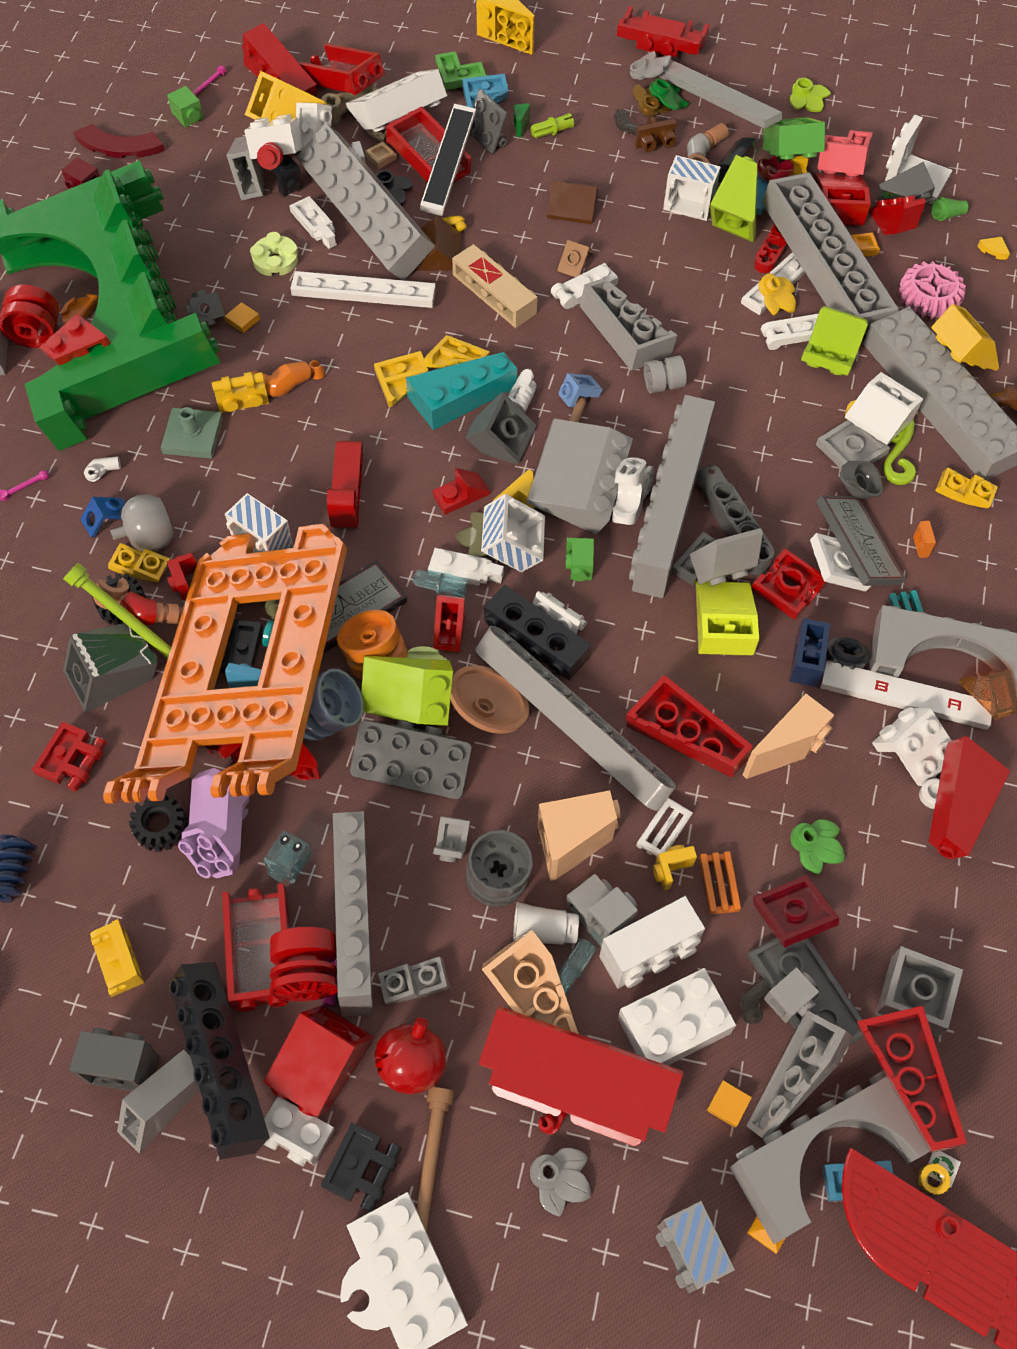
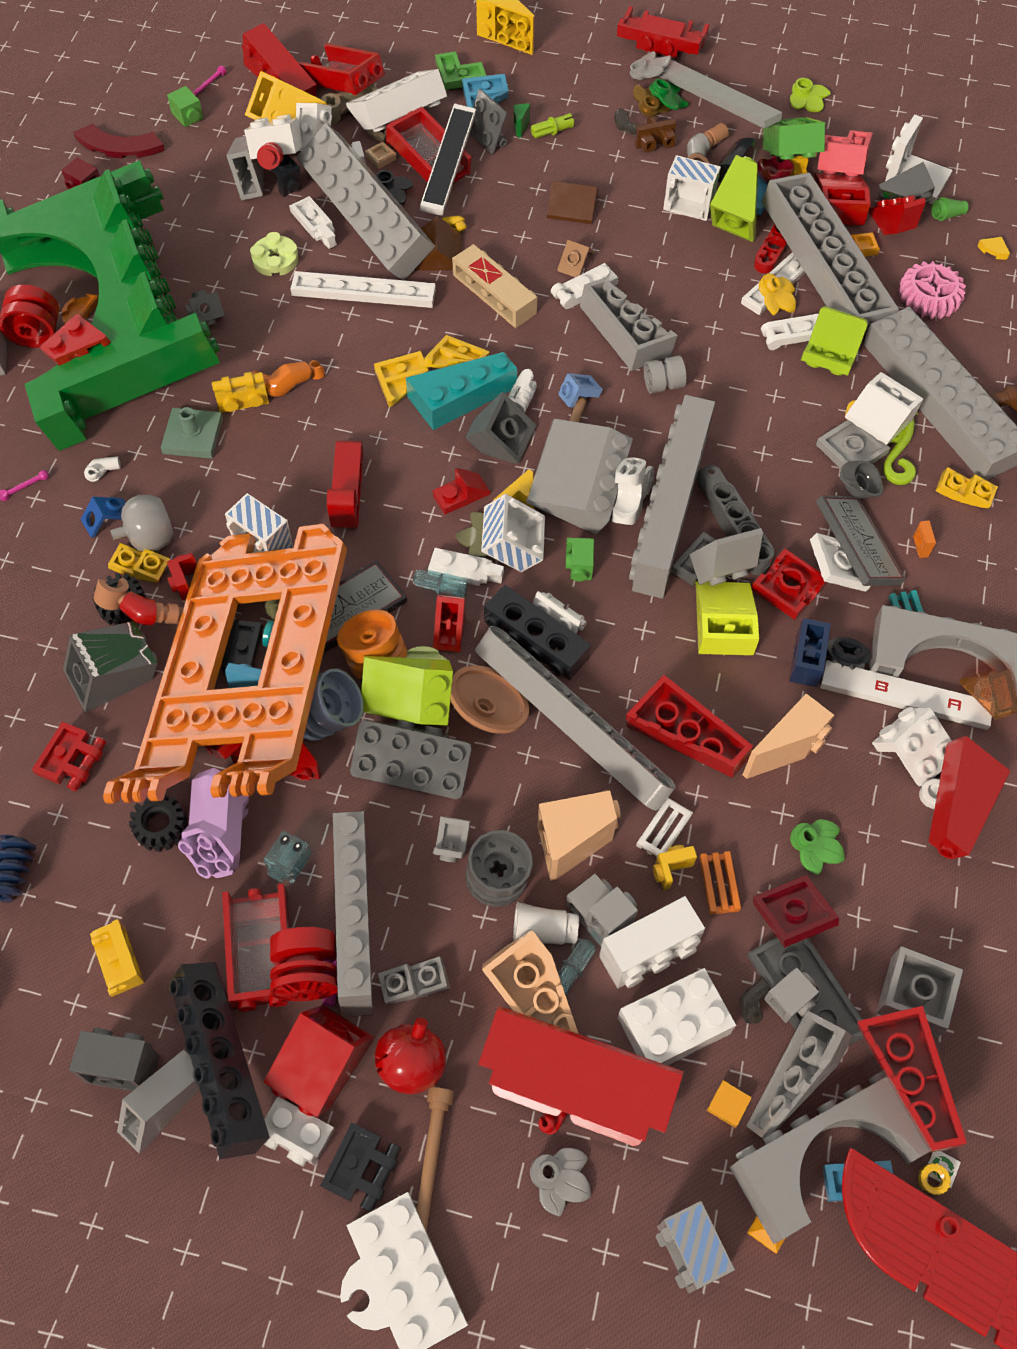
(78, 577): lime piece -> none
(242, 317): light orange tile -> none
(966, 338): yellow slope -> none

